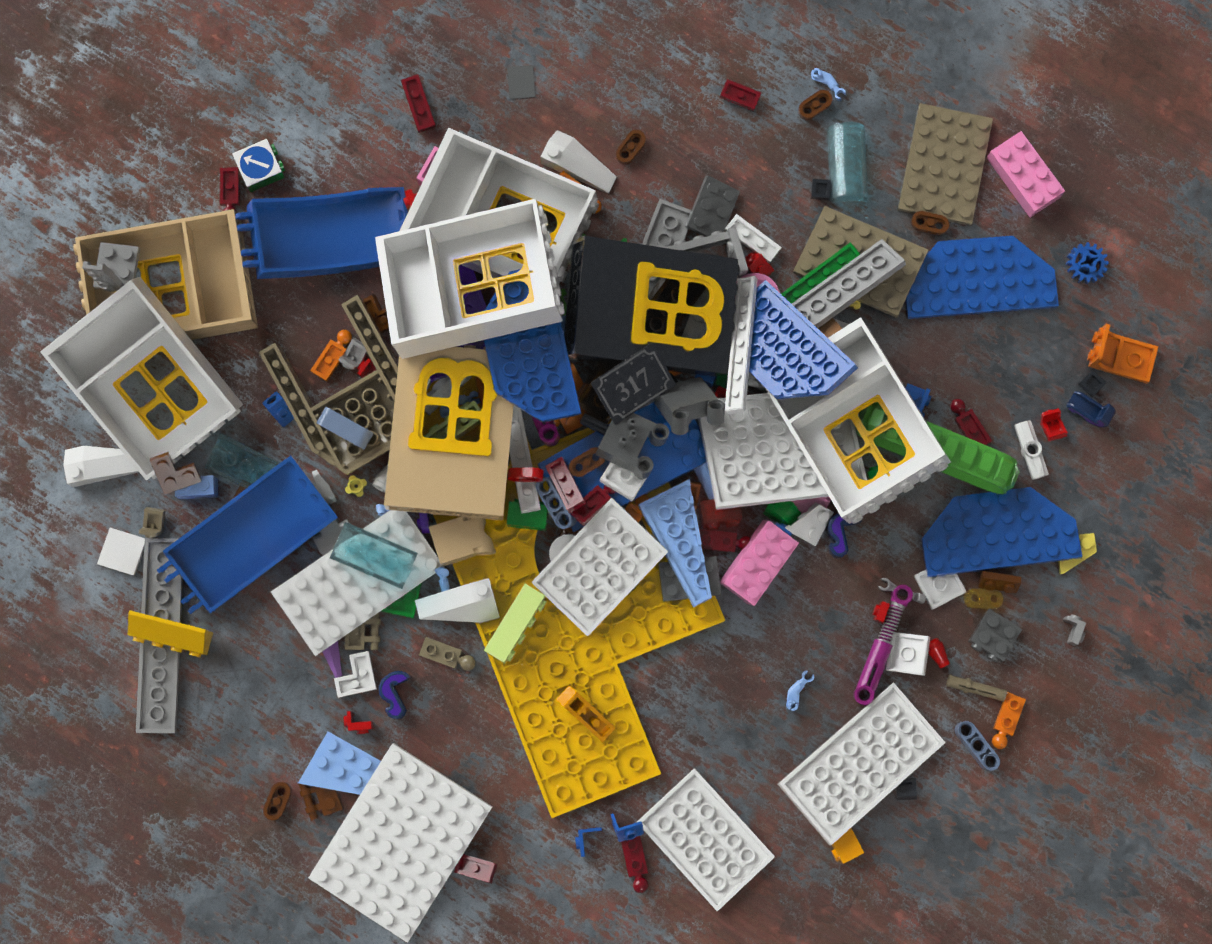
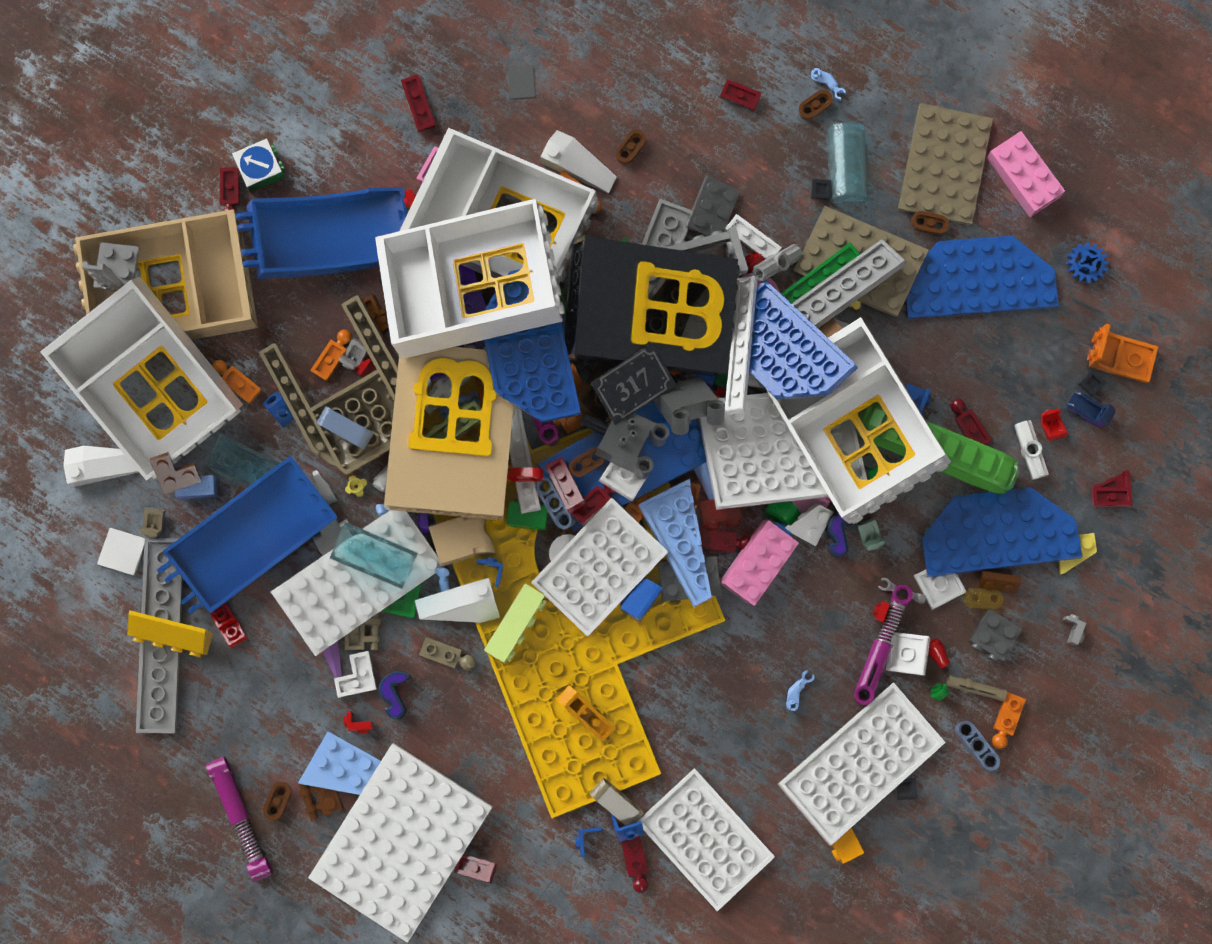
(221, 775): none -> magenta piece
(228, 625): none -> red slope
(237, 381): none -> orange plate
(492, 562): none -> blue bracket
(616, 802): none -> beam
(640, 599): none -> blue slope
(777, 262): none -> light grey piece
(870, 534): none -> sand green bracket
(939, 691): none -> green plate
(1113, 493): none -> dark red wing

